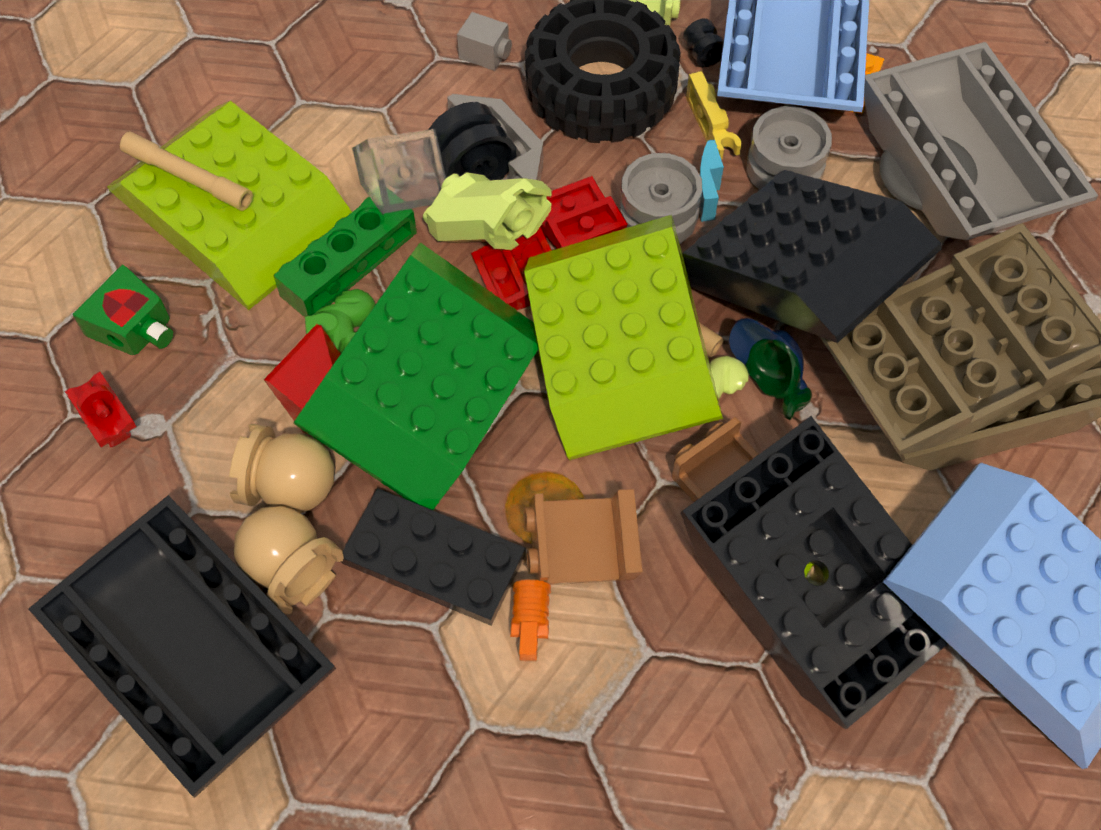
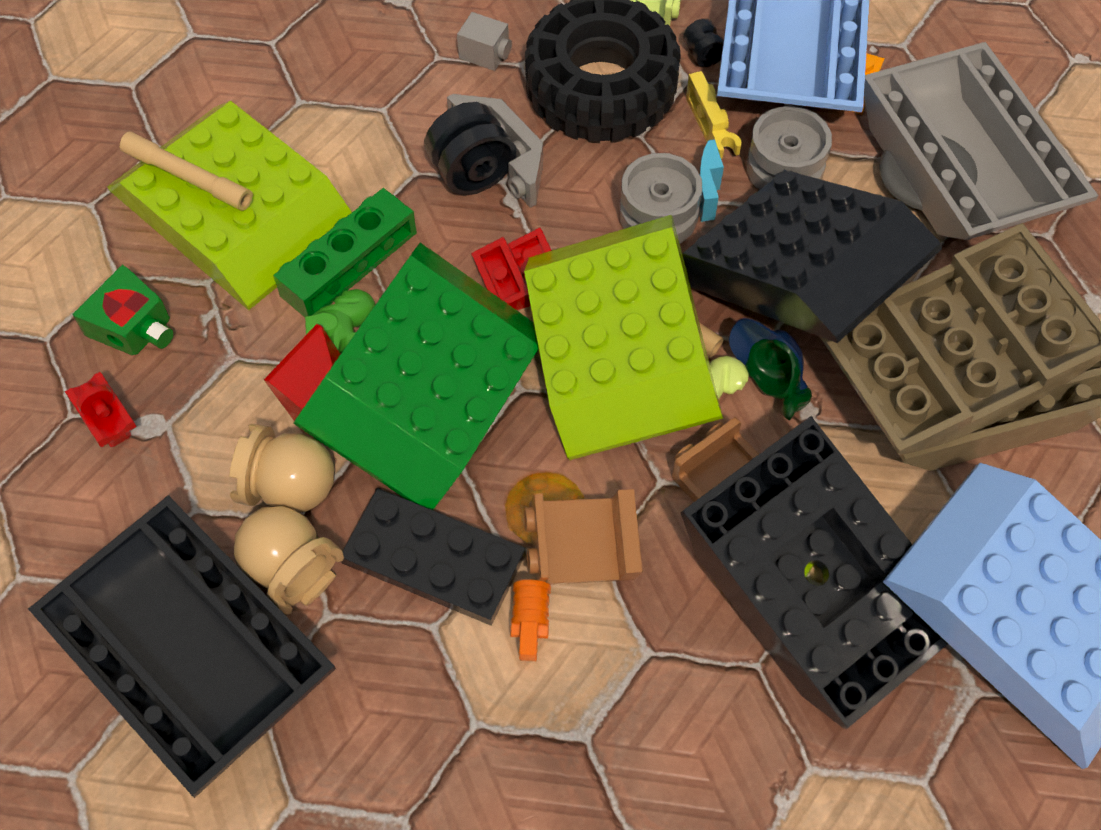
(400, 170): clear slope -> none
(486, 210): yellowish green brick -> none
(580, 214): red slope -> none

